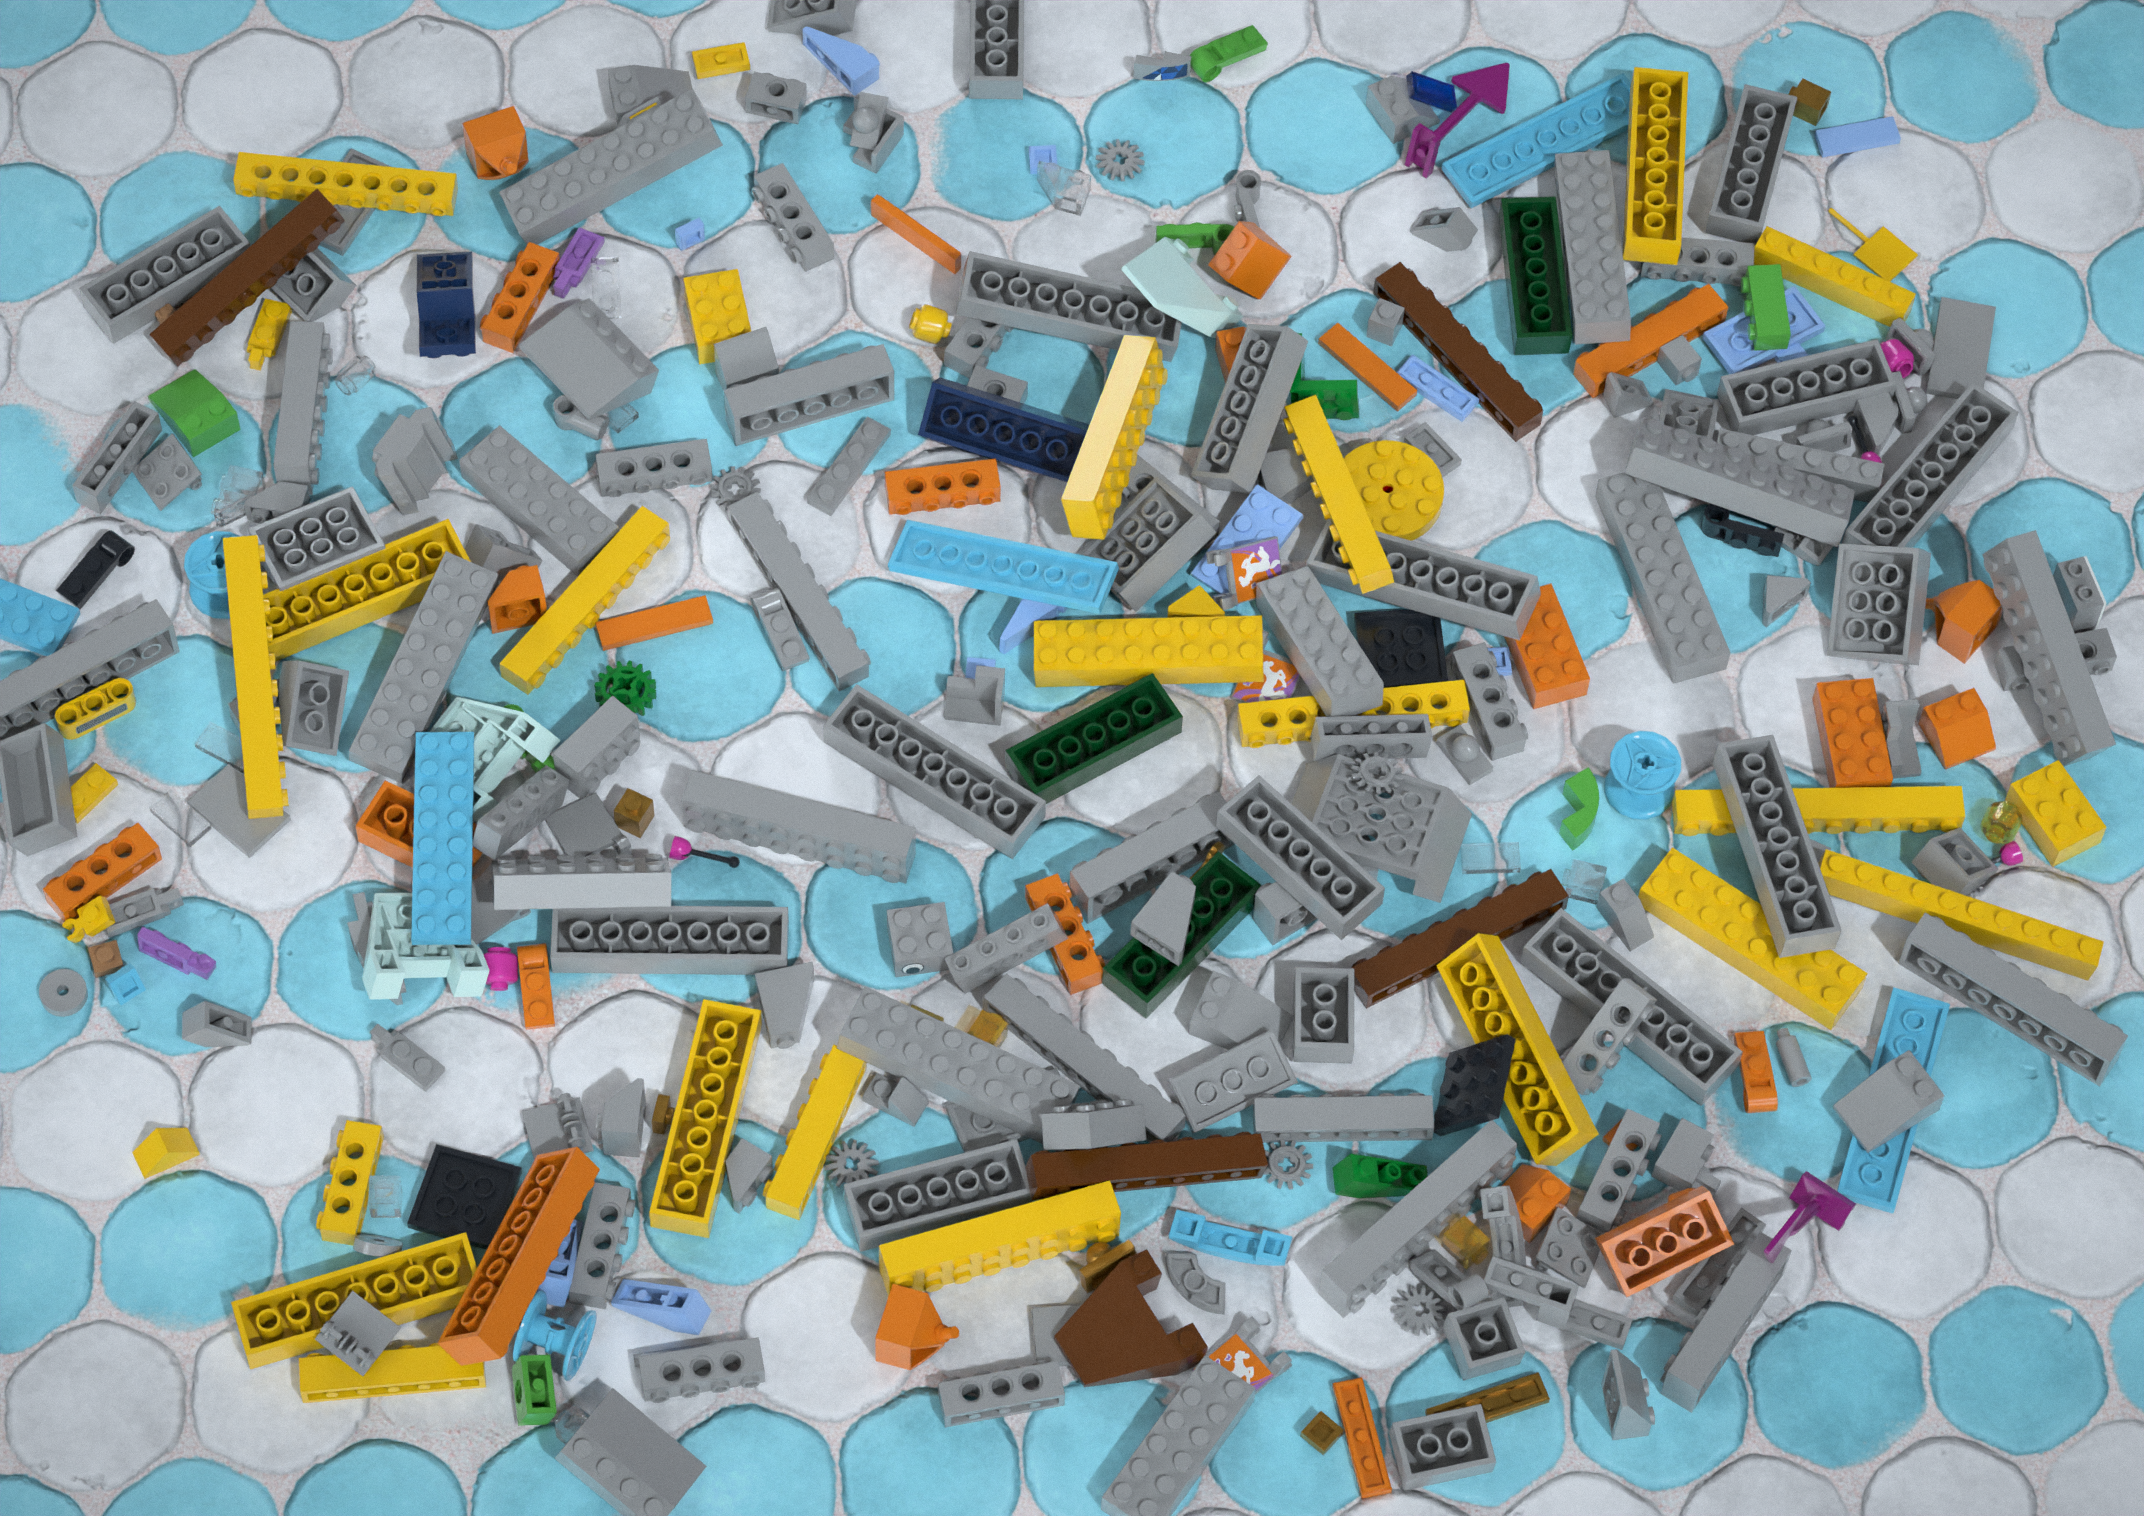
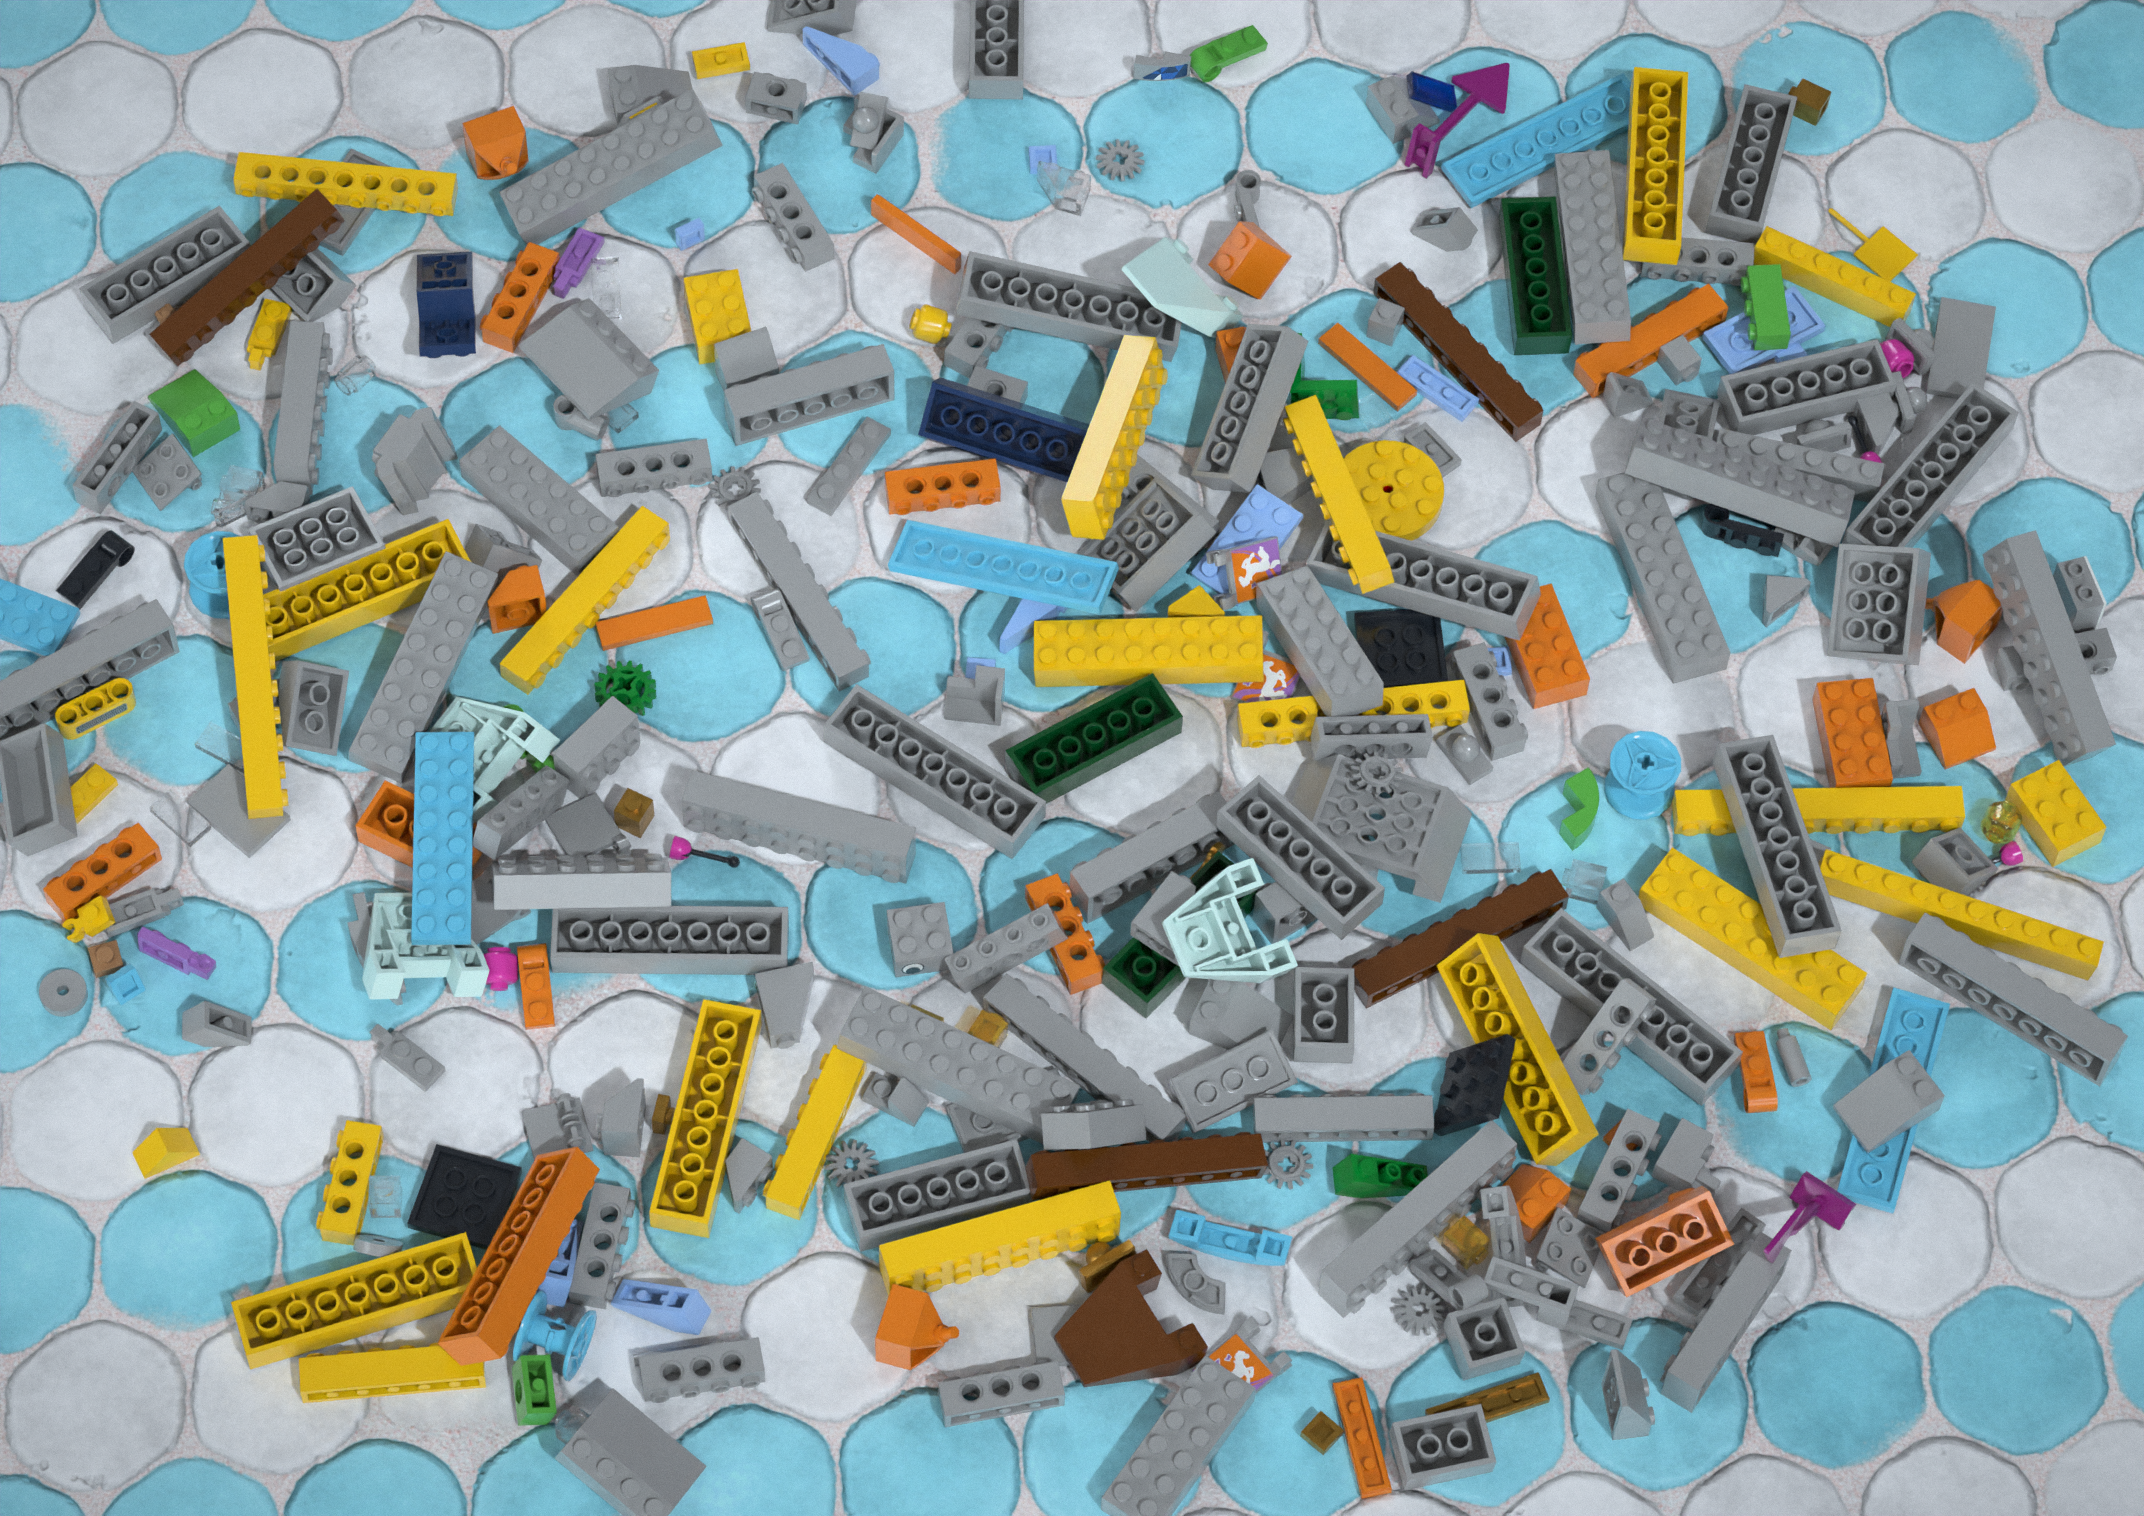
(357, 1333): light grey hinge -> none
(1196, 234): bright green plate -> none
(1214, 938): none -> light aqua wedge
(1857, 136): light blue tile -> none

